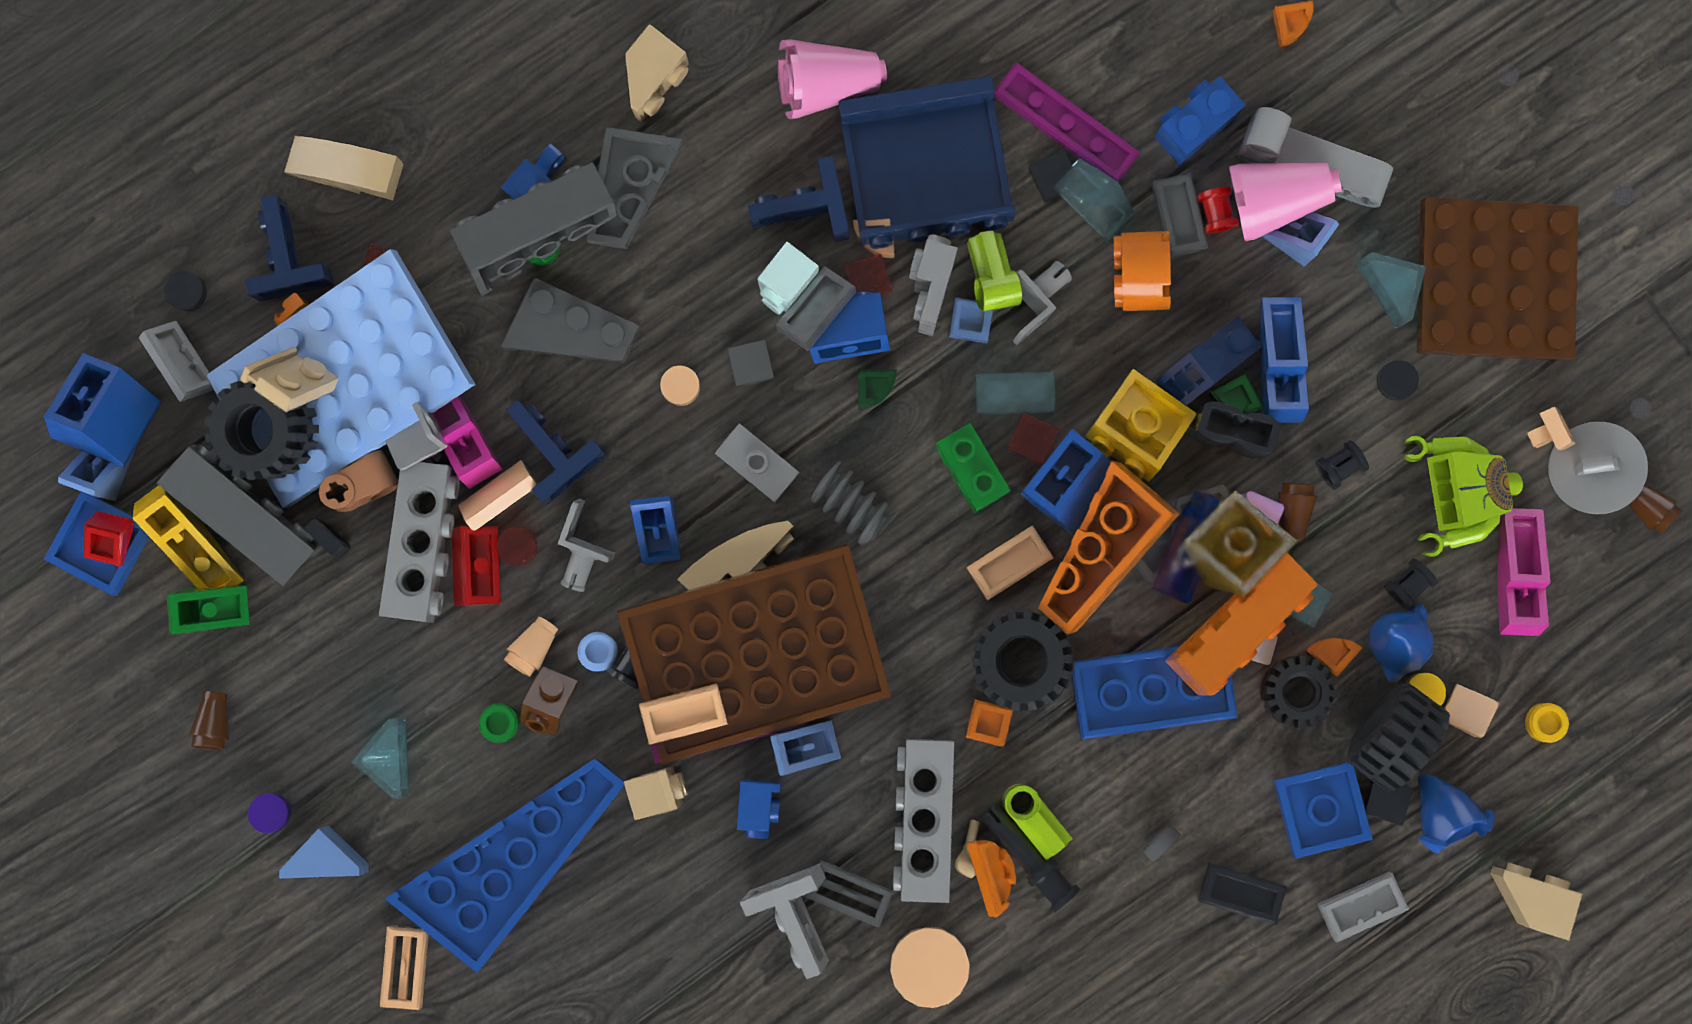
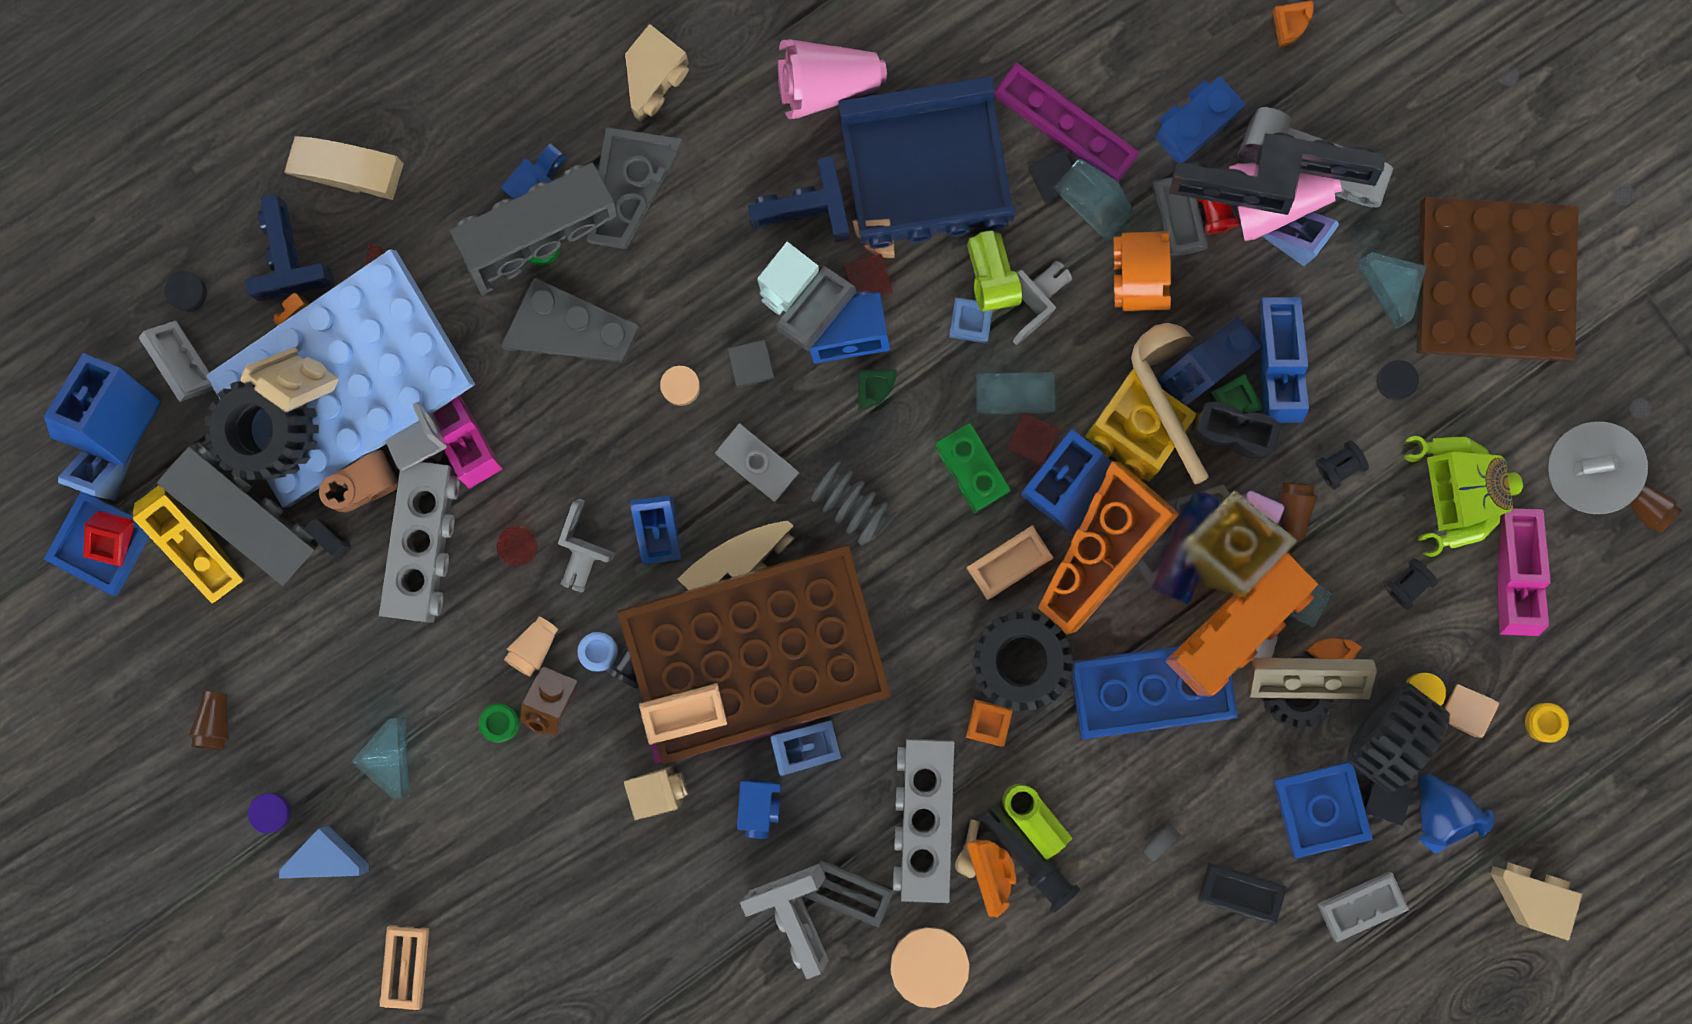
(207, 609): green slope -> none
(475, 566): red slope -> none
(491, 882): blue wing -> none
(497, 495): light nougat tile -> none
(555, 450): dark blue bracket -> none
(931, 273): light grey plate -> none
(1152, 348): none -> tan piece
(1277, 173): none -> black bracket
(1312, 678): none -> dark tan plate
(1401, 641): blue hat -> none
(1553, 430): light nougat tile -> none

